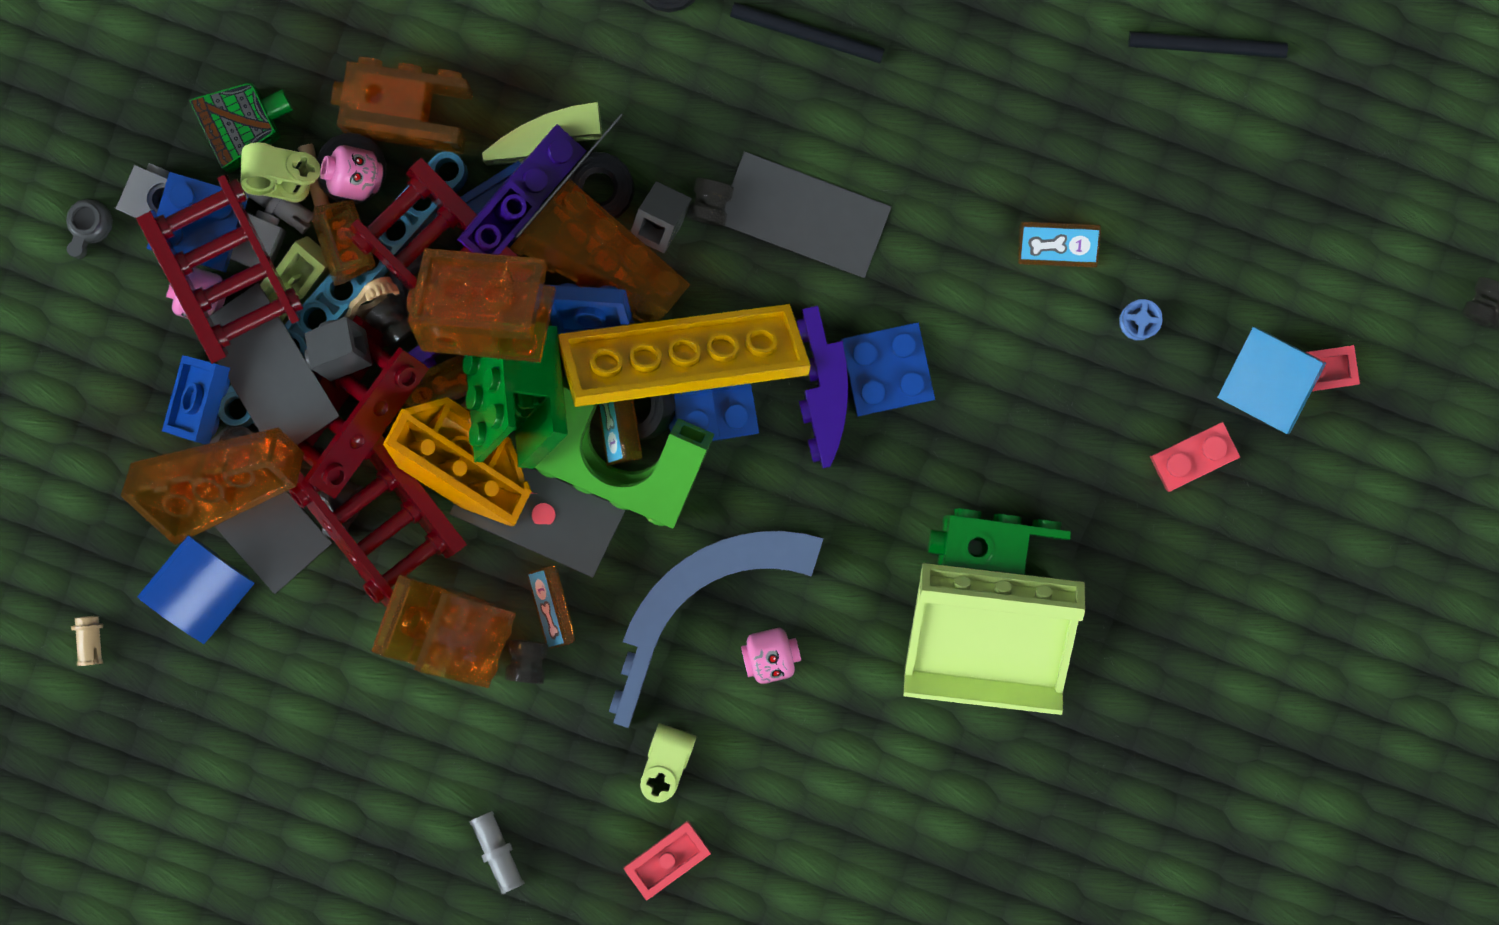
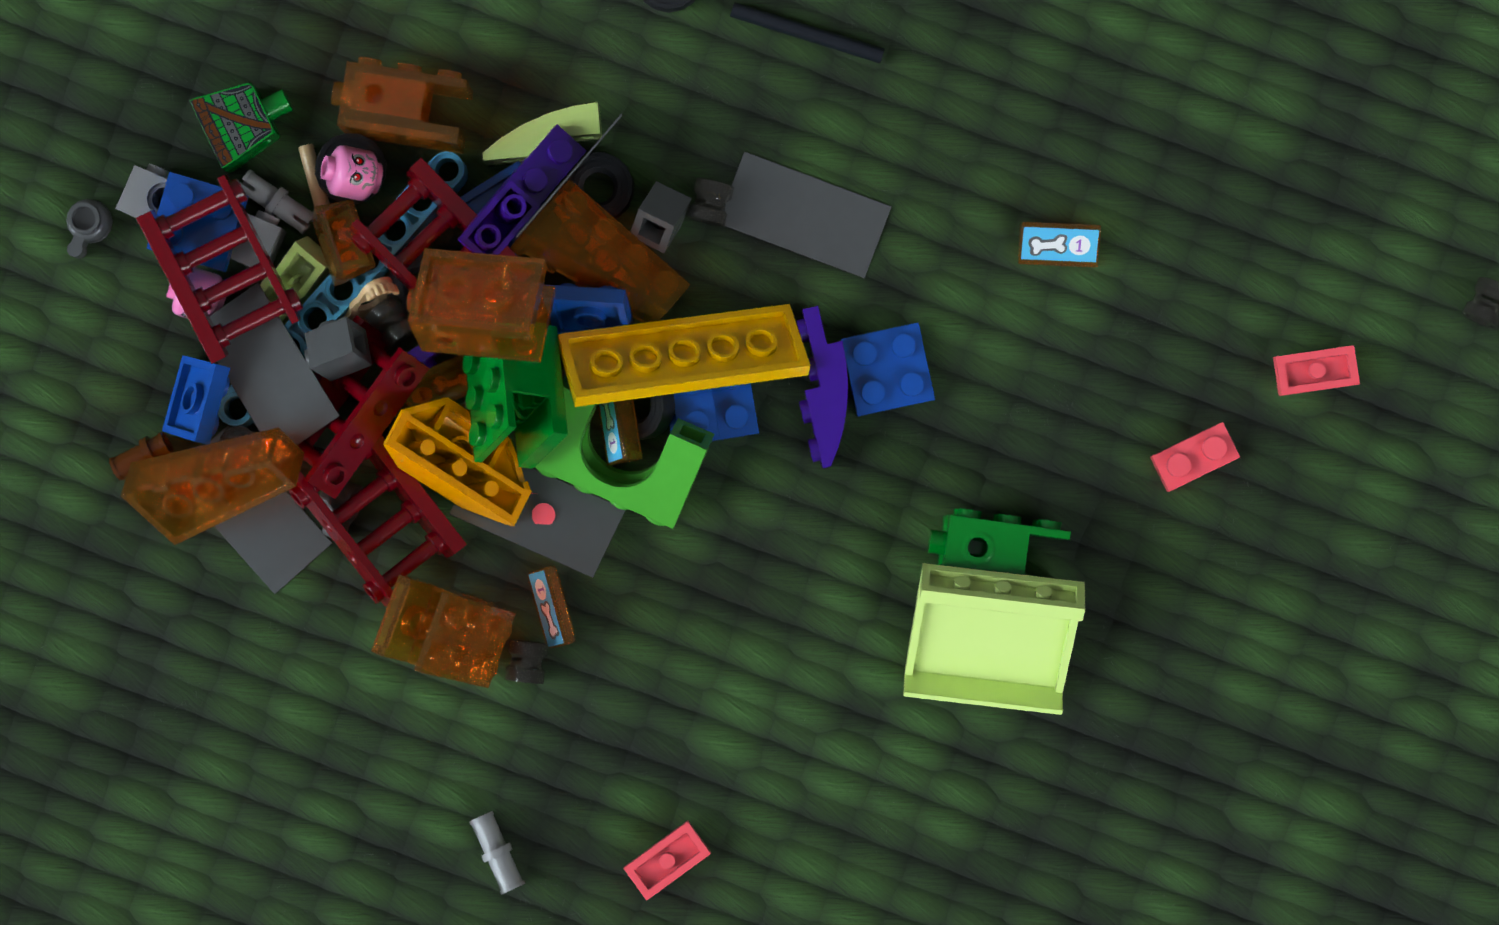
(88, 640): tan pin -> none
(146, 449): none -> reddish brown pin
(195, 589): blue slope -> none
(274, 174): yellowish green piece -> none
(667, 755): yellowish green piece -> none
(728, 556): sand blue arch -> none
(770, 655): bright pink head -> none
(1148, 314): medium blue wheel -> none
(1208, 44): black bar -> none
(1271, 380): dark azure tile -> none

